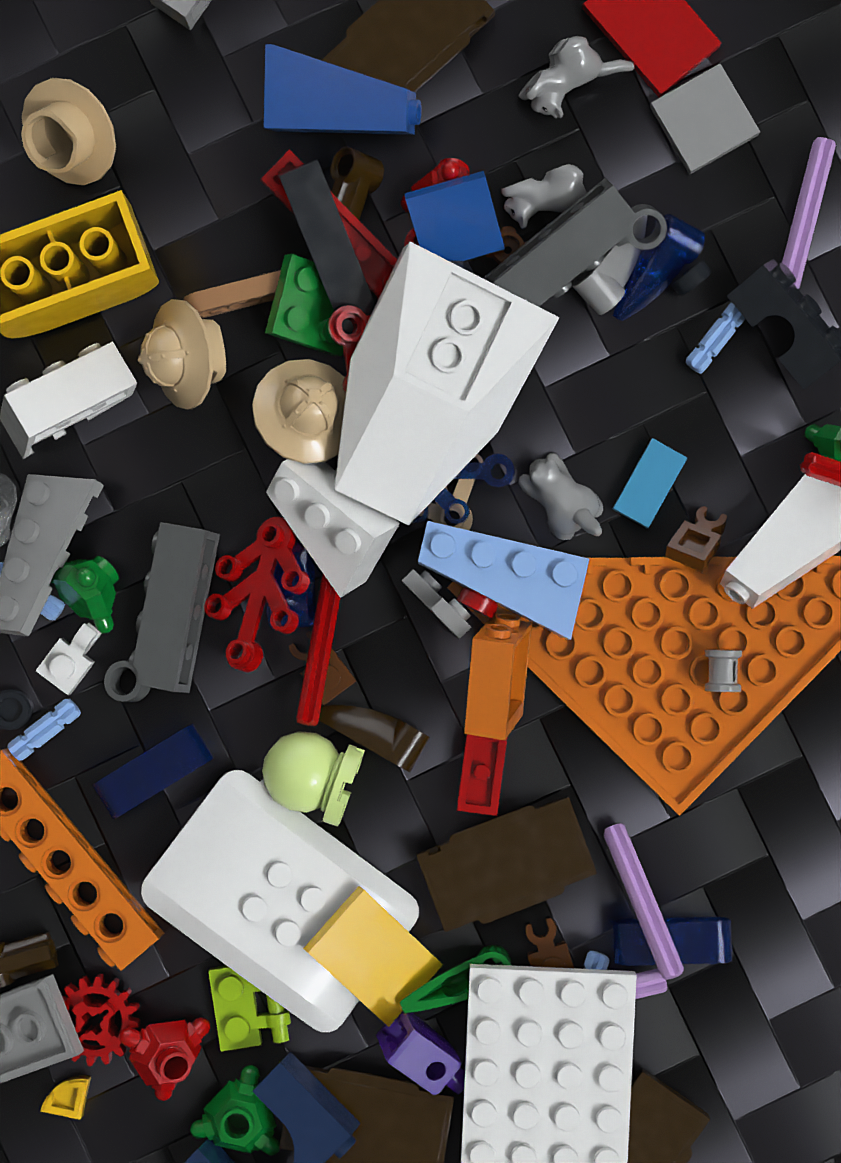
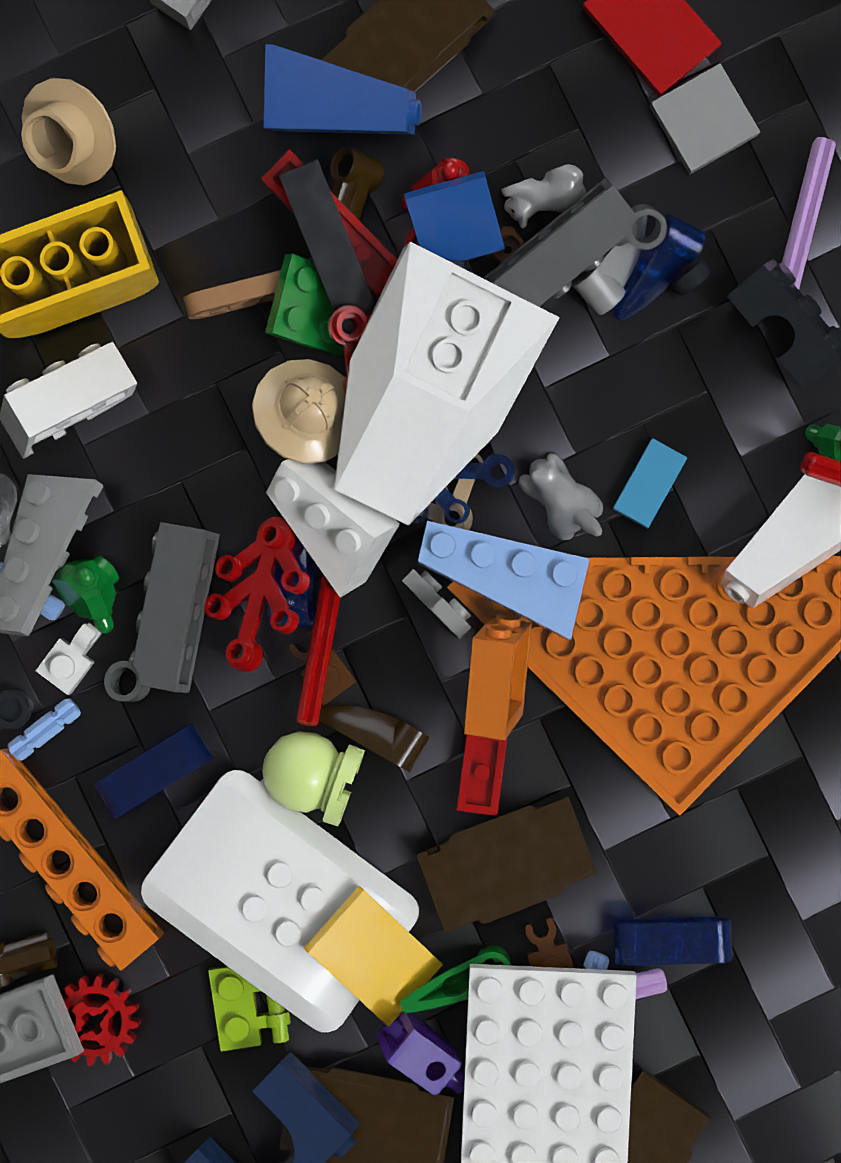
(68, 1098): yellow tile -> none
(165, 1052): red rock -> none
(183, 354): tan helmet -> none
(239, 1118): green rock -> none
(477, 602): red tile -> none
(570, 66): light grey animal -> none
(643, 902): lavender axle -> none
(697, 542): reddish brown plate -> none
(715, 339): light blue axle -> none
(723, 670): light grey bush -> none

